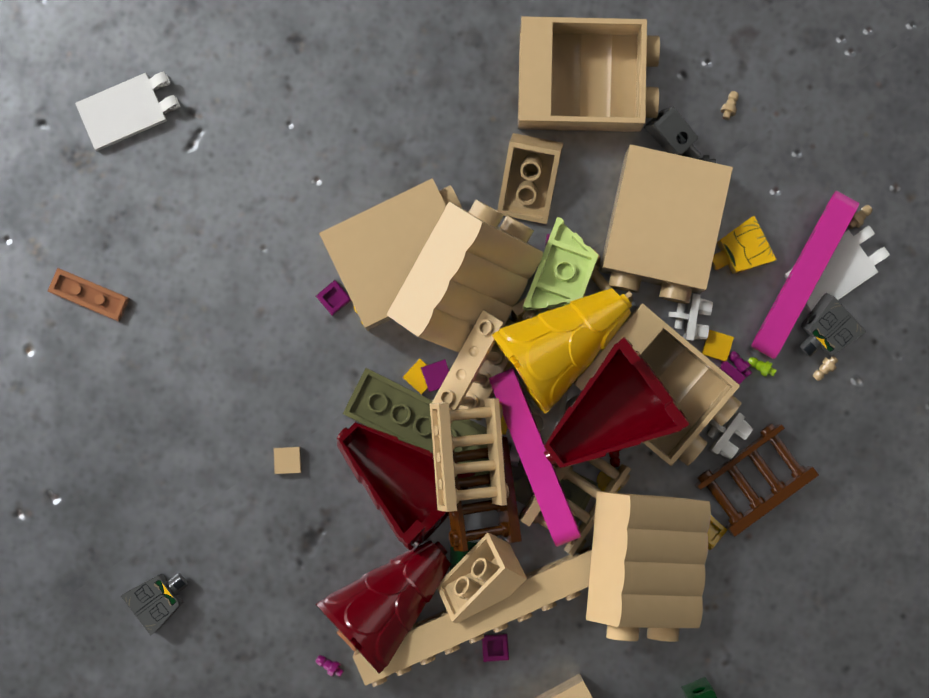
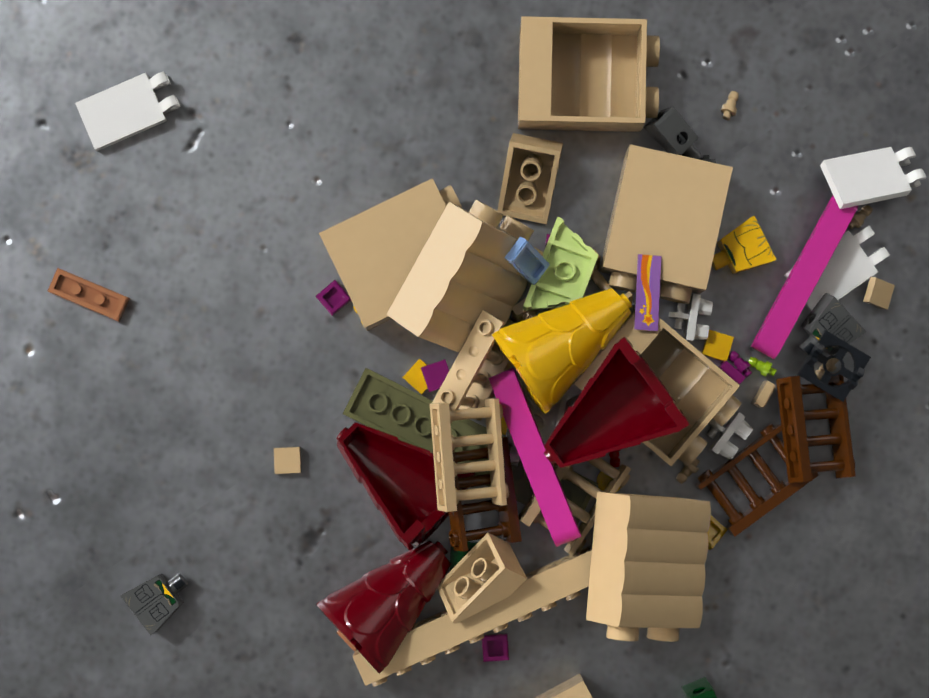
(332, 668): magenta piece -> none
(527, 260): none -> light blue tile
(647, 292): none -> medium lavender sticker
(687, 471): none -> tan piece
(763, 394): none -> tan tile
(795, 435): none -> reddish brown fence
(839, 391): none -> black piece
(871, 176): none -> white tile
(879, 293): none -> tan tile

